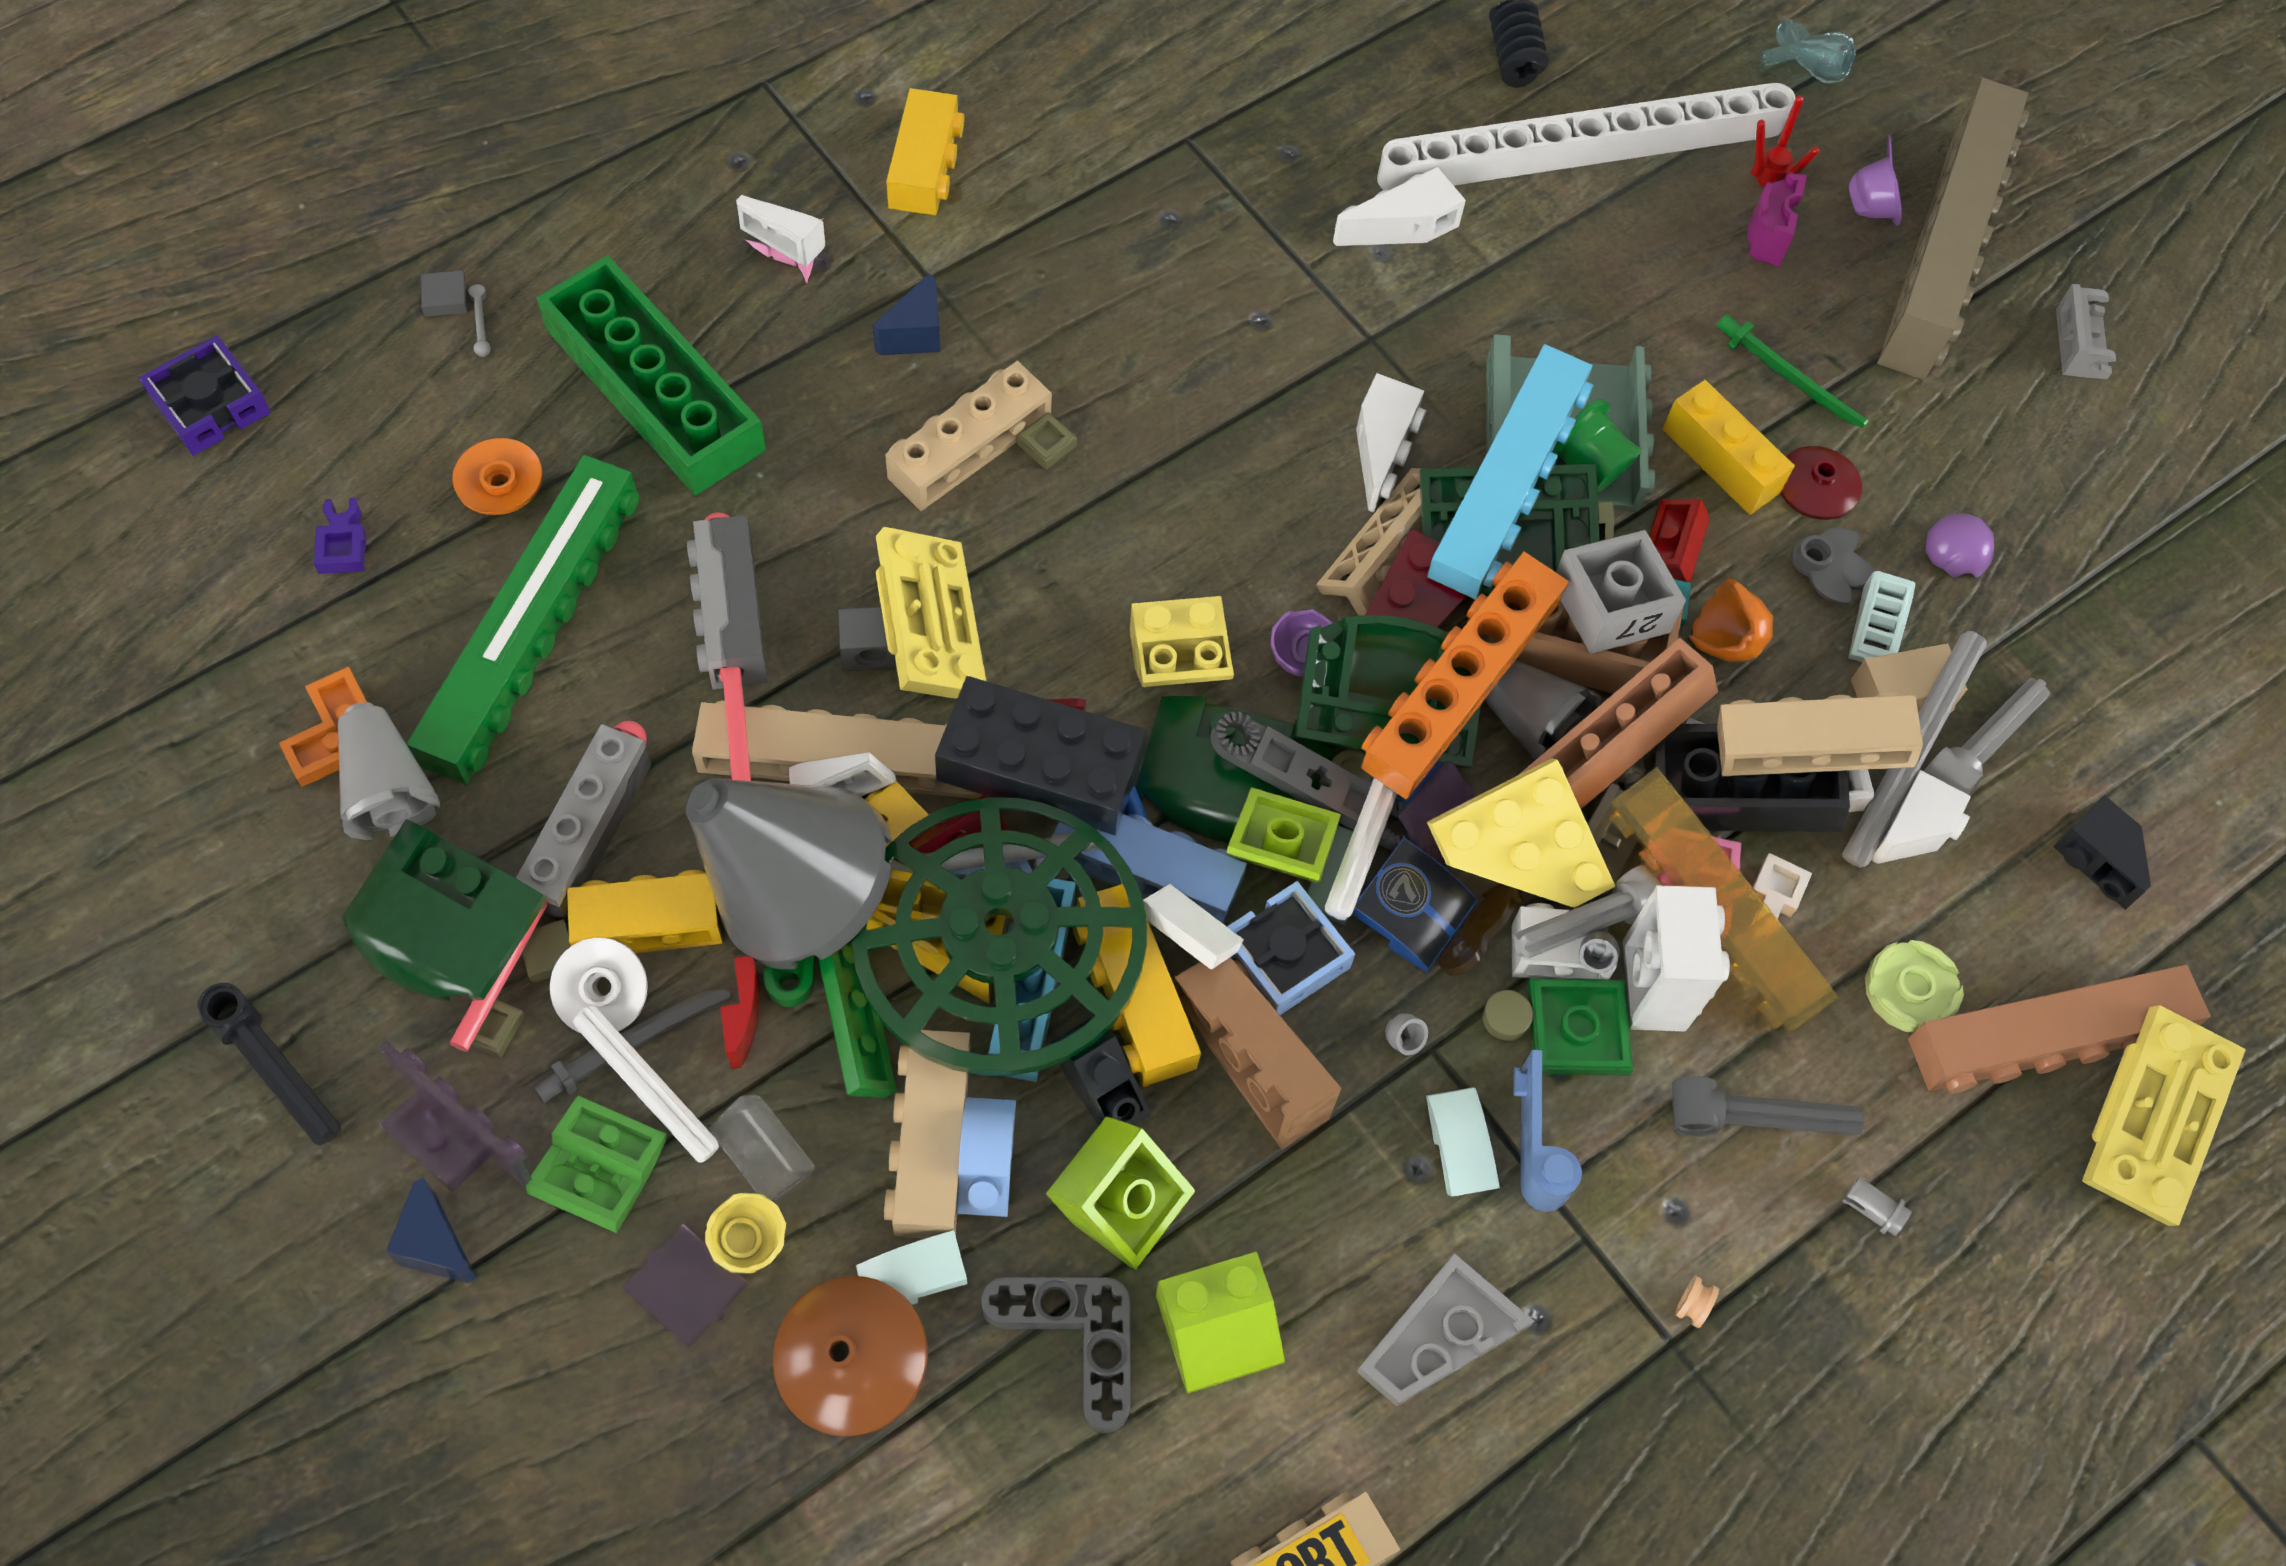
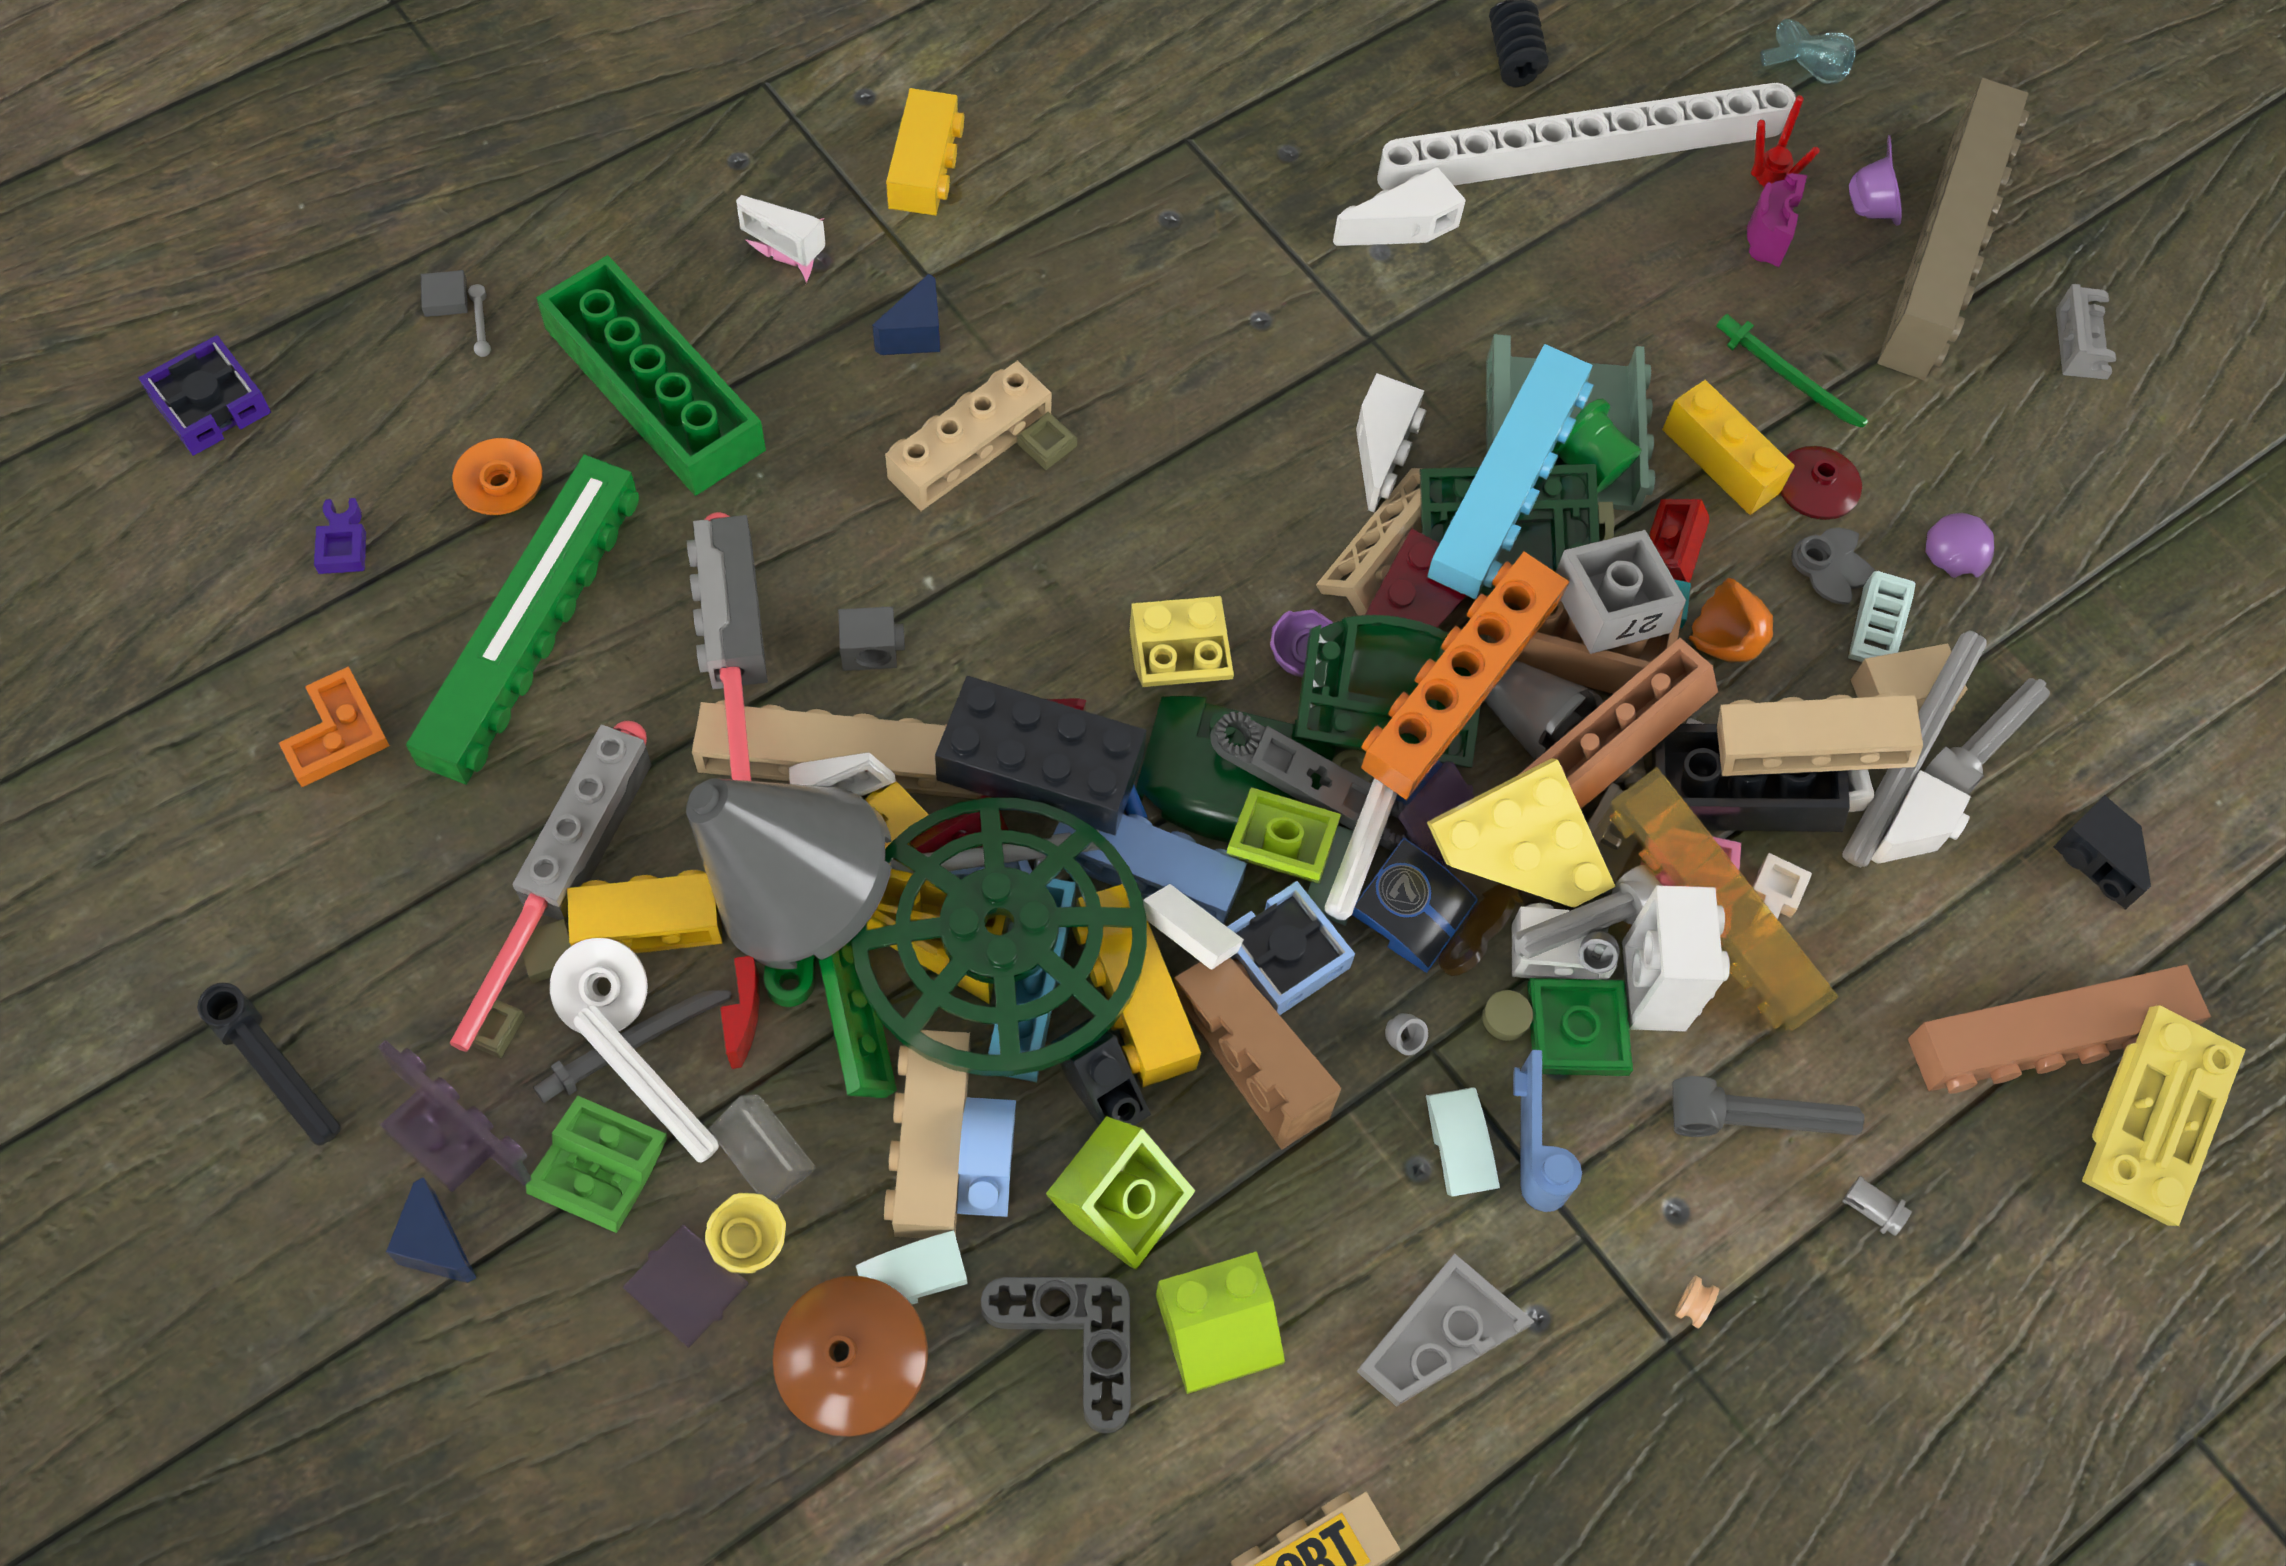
(379, 775): light grey cone -> none
(439, 916): dark green slope -> none
(927, 612): light yellow piece -> none
(1913, 985): yellowish green tile -> none

